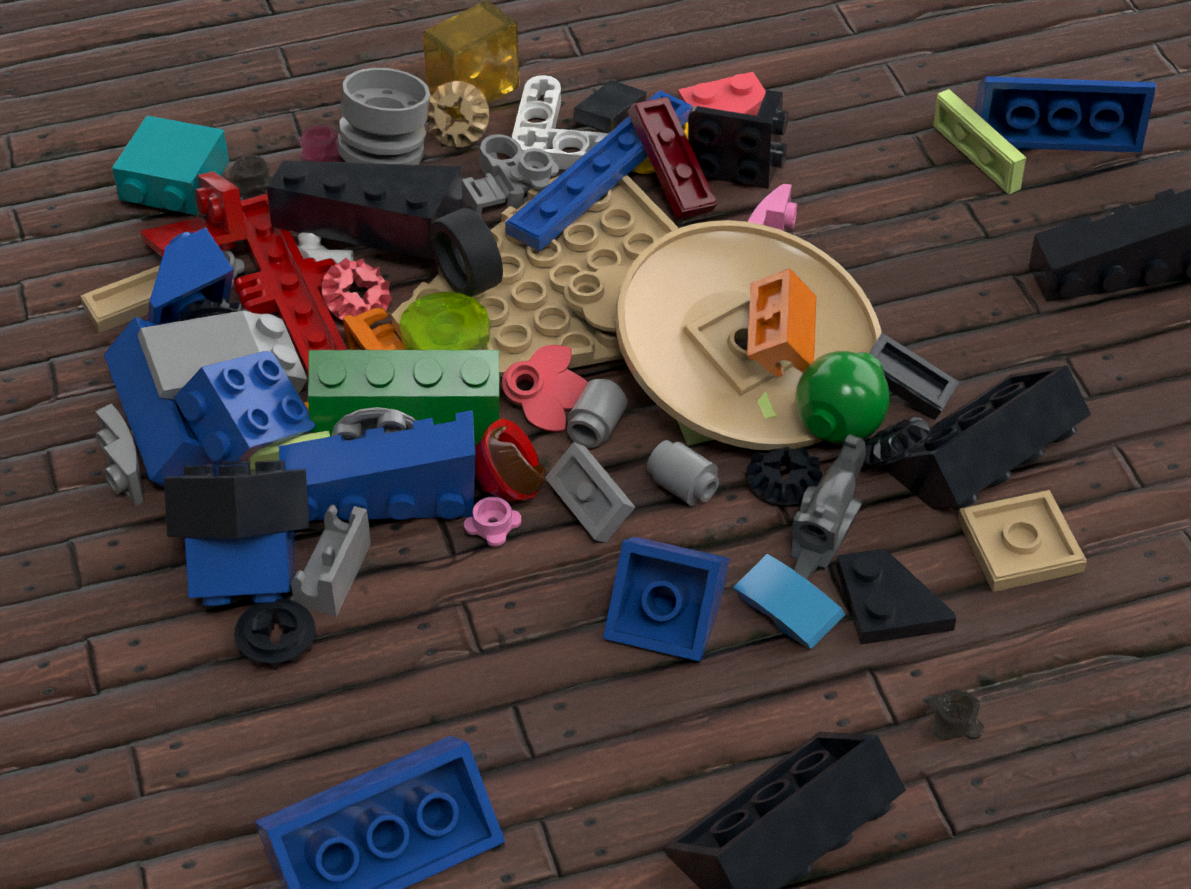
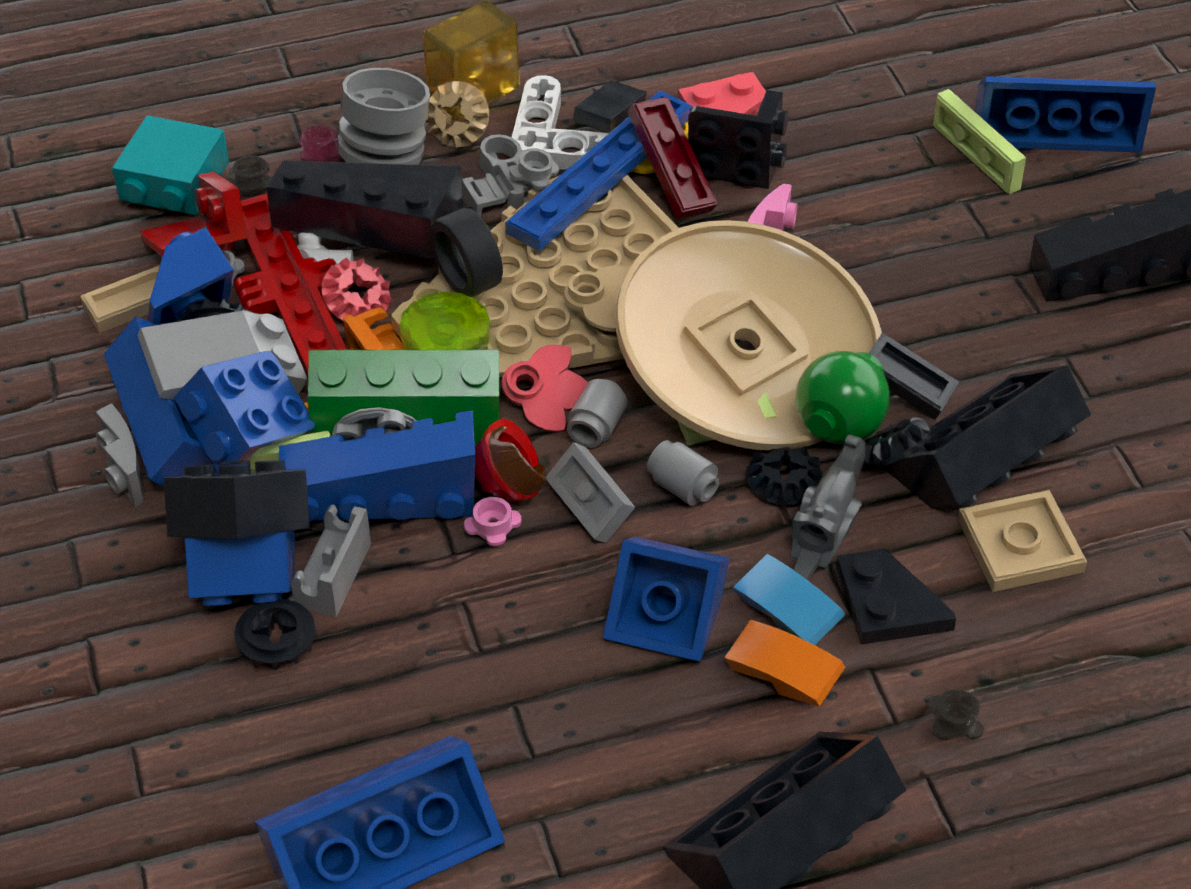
(781, 322): orange hinge -> none
(787, 661): none -> orange slope

